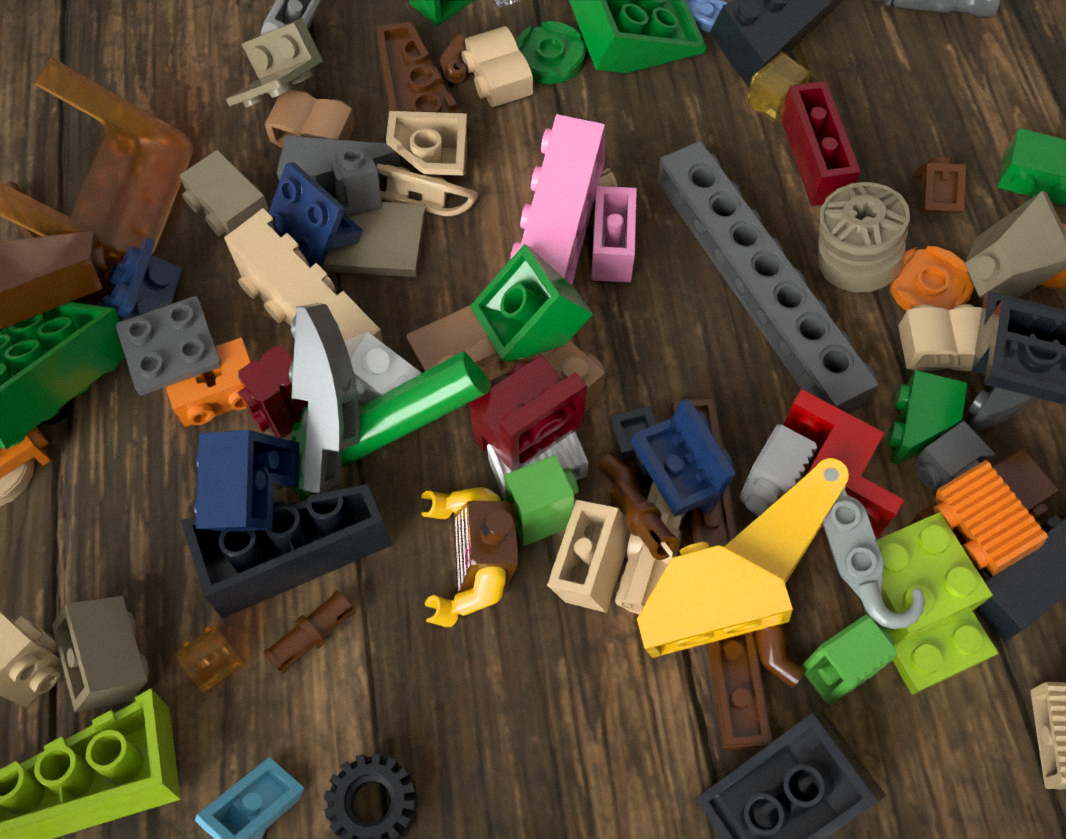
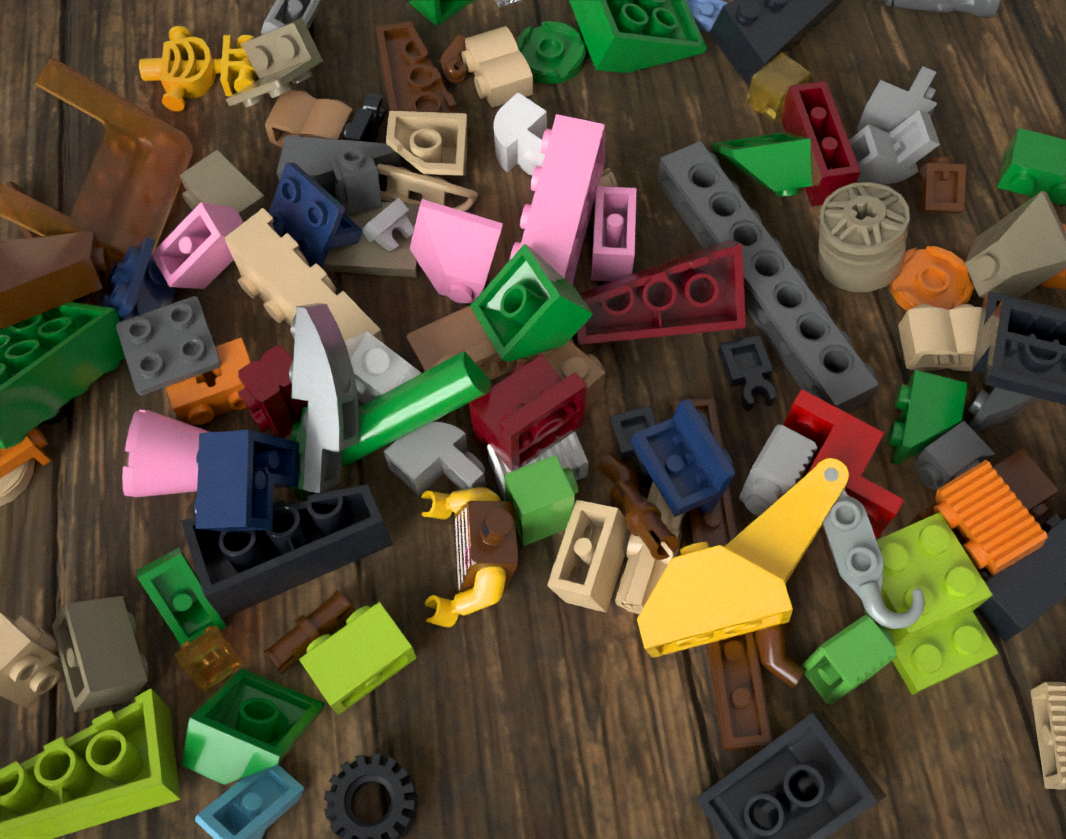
(160, 456): none -> bright pink cone
(179, 596): none -> green slope
(194, 76): none -> yellow piece
(197, 247): none -> bright pink brick
(246, 727): none -> green slope
(357, 657): none -> lime brick
(366, 120): none -> black plate
(389, 219): none -> light grey tile
(434, 451): none -> light grey brick
(454, 249): none -> bright pink slope
(519, 134): none -> white brick
(670, 299): none -> dark red wedge
(749, 366): none -> black plate
(771, 160): none -> green slope
(893, 105): none -> light grey brick
(893, 155): none -> light grey brick

